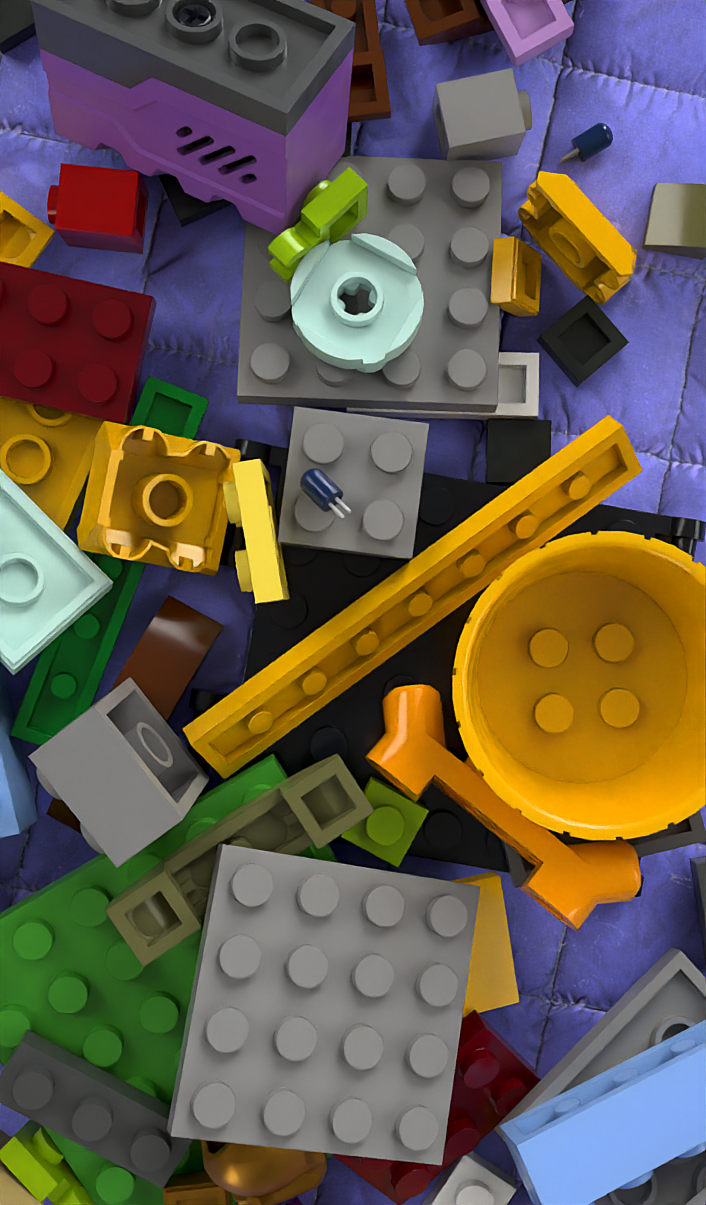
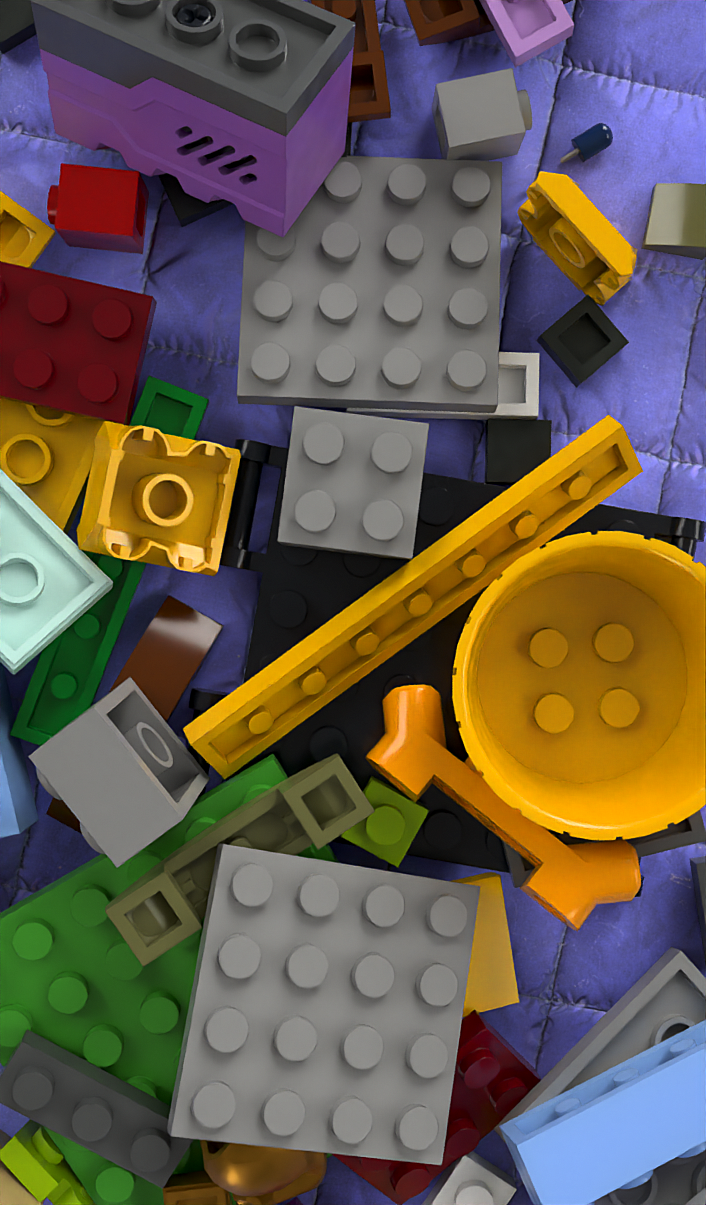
(252, 507): light yellow plate -> none
(323, 491): dark blue piece -> none
(326, 214): lime plate -> none
(344, 267): light aqua plate -> none
(515, 277): yellow tile -> none

